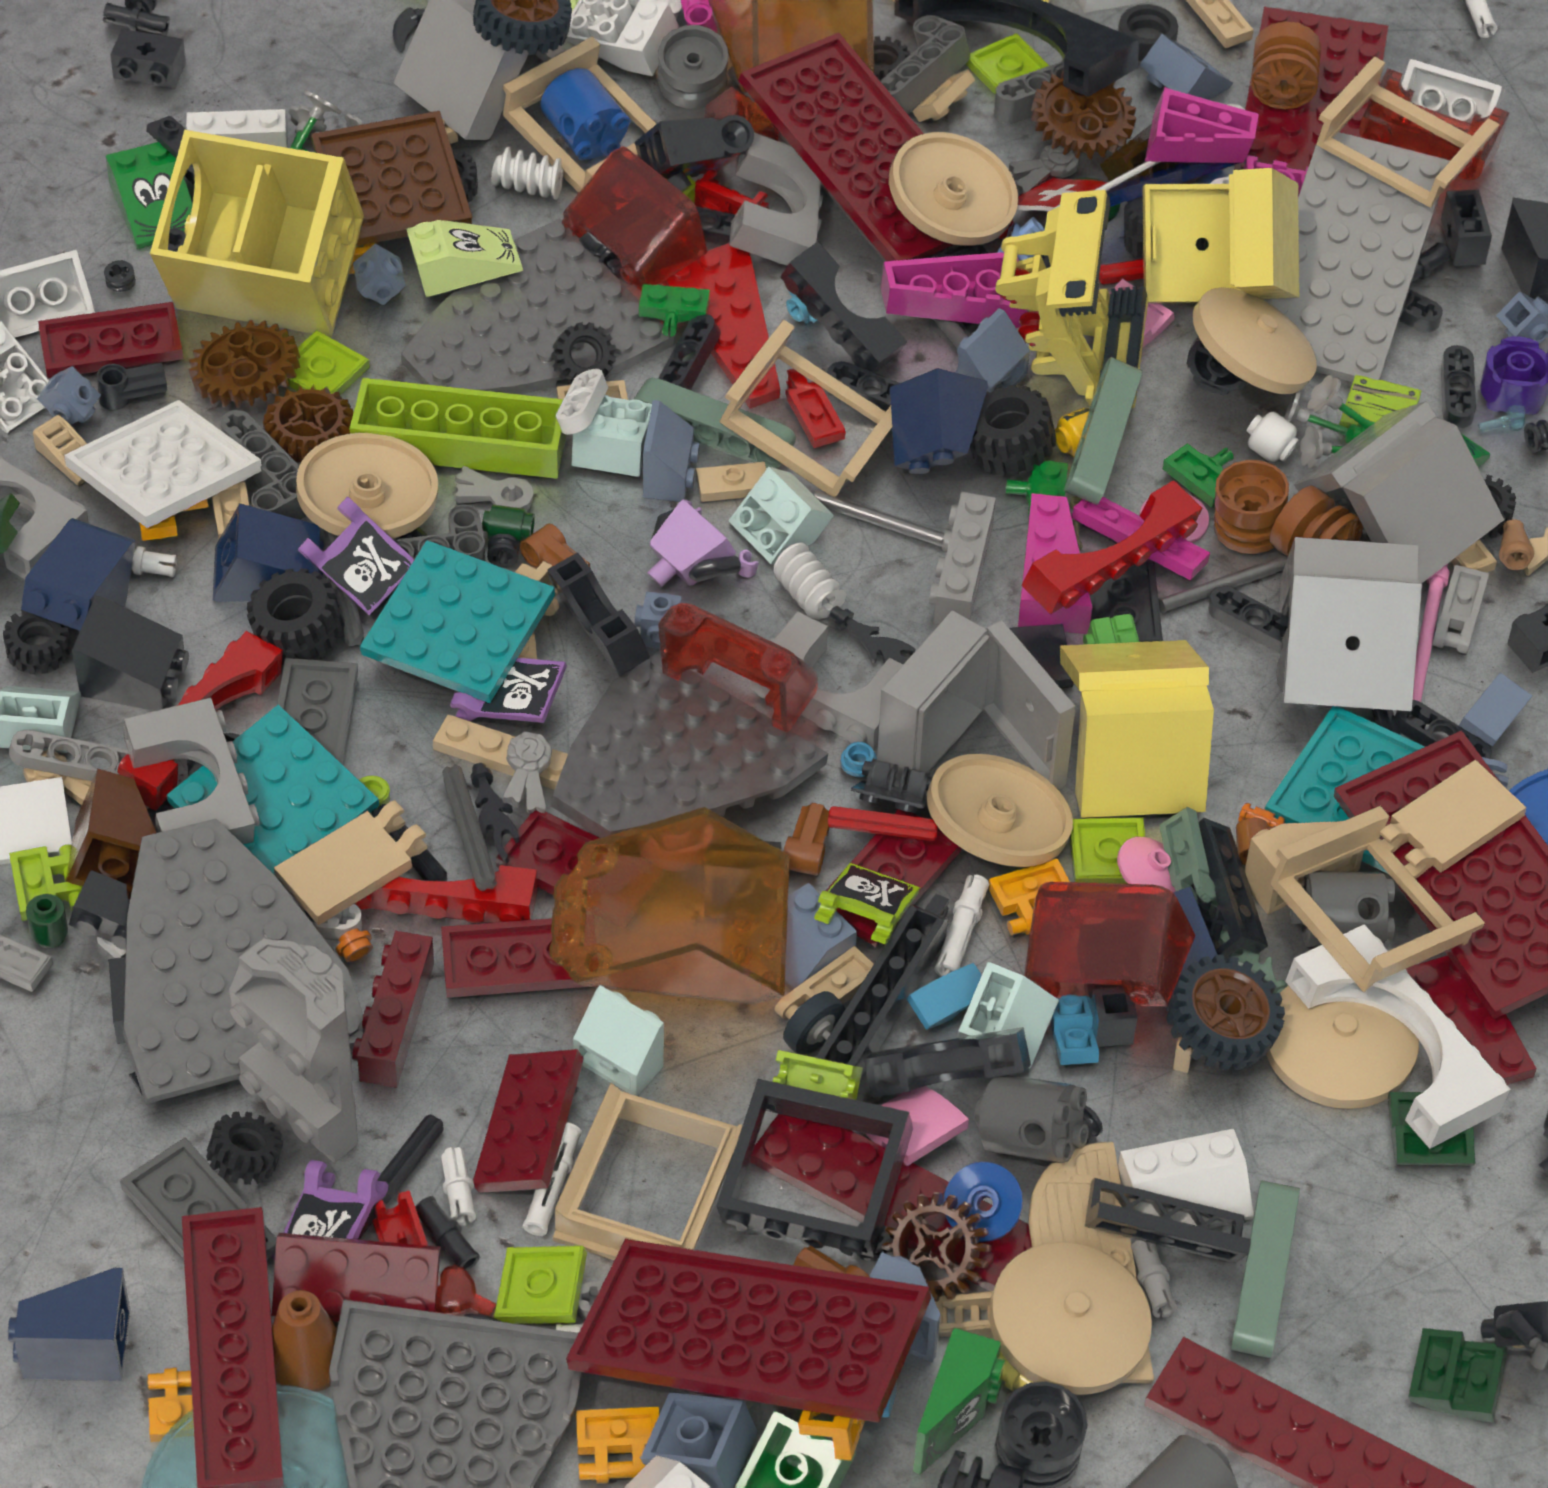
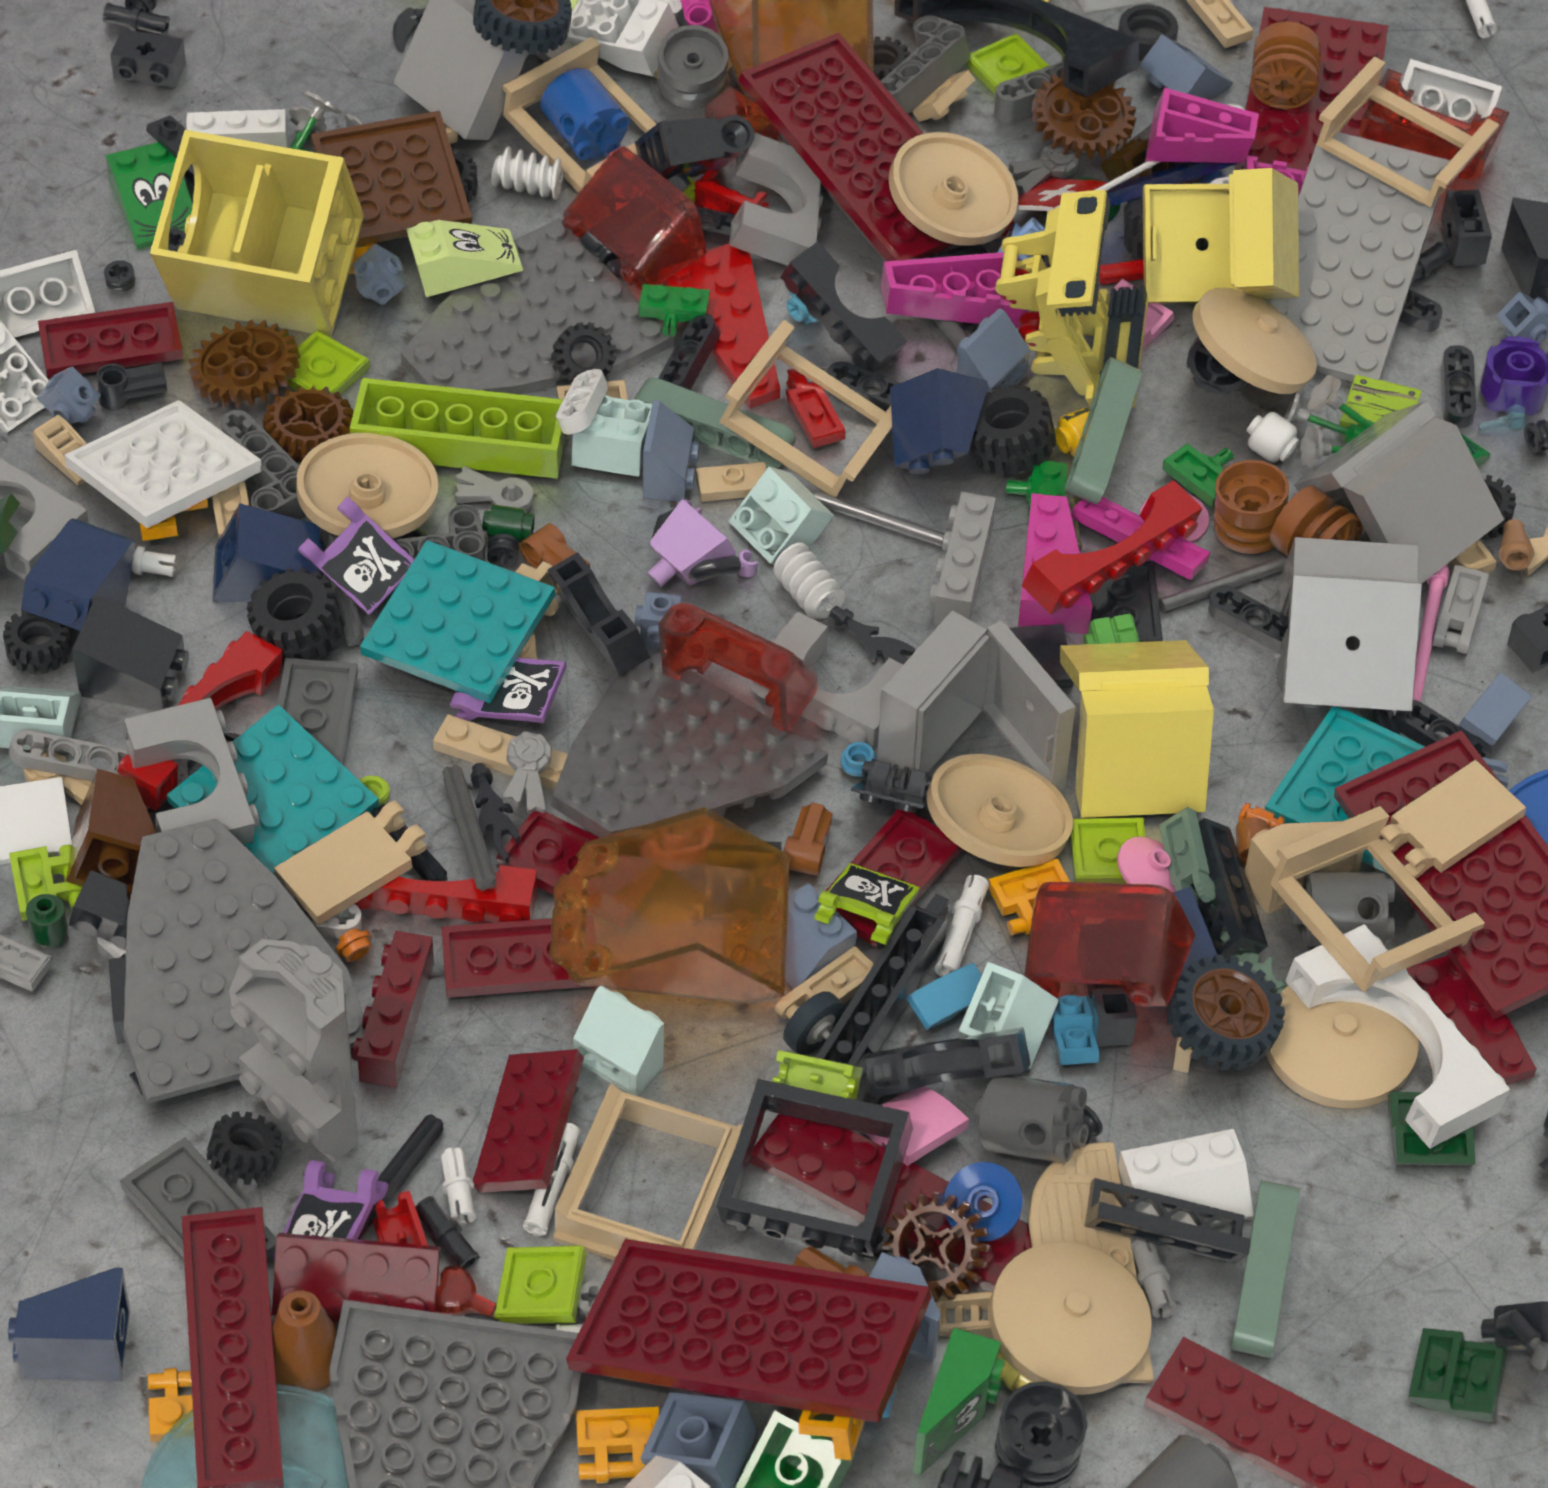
(882, 823): red axle -> none

